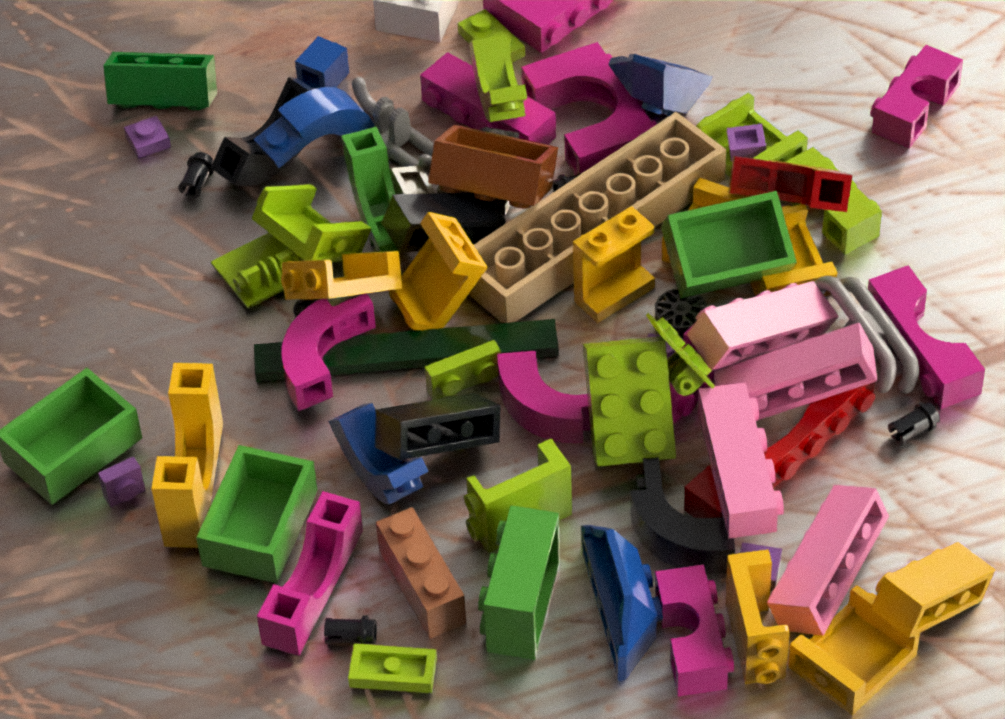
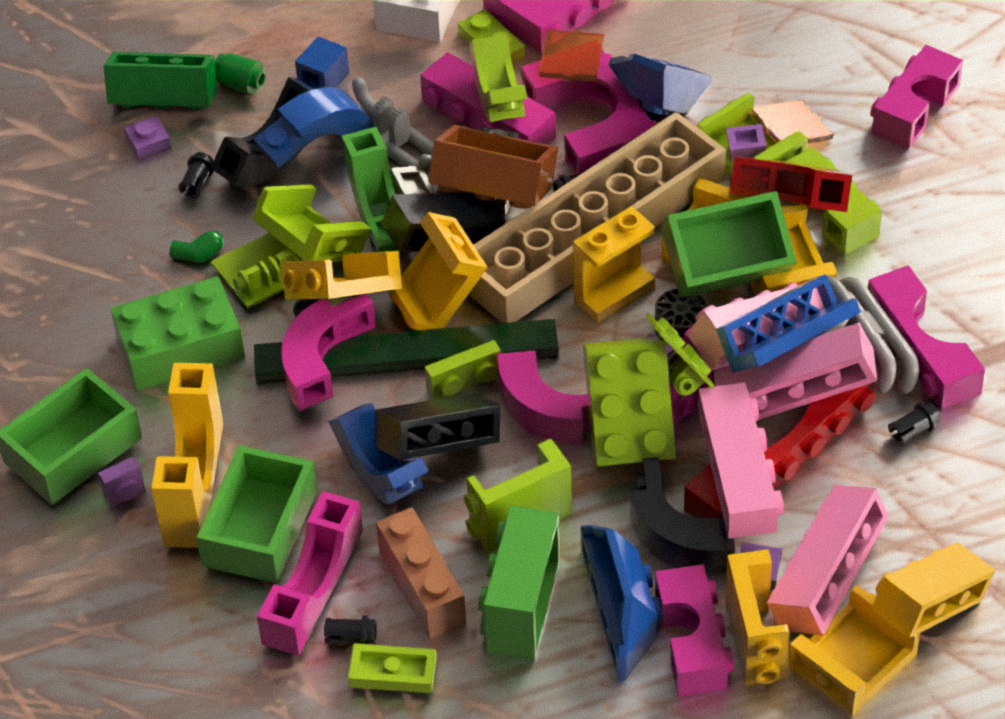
(177, 327): none -> bright green piece
(200, 249): none -> green arm
(239, 73): none -> green brick
(572, 55): none -> clear orange piece
(787, 117): none -> clear orange piece
(794, 333): none -> blue fence

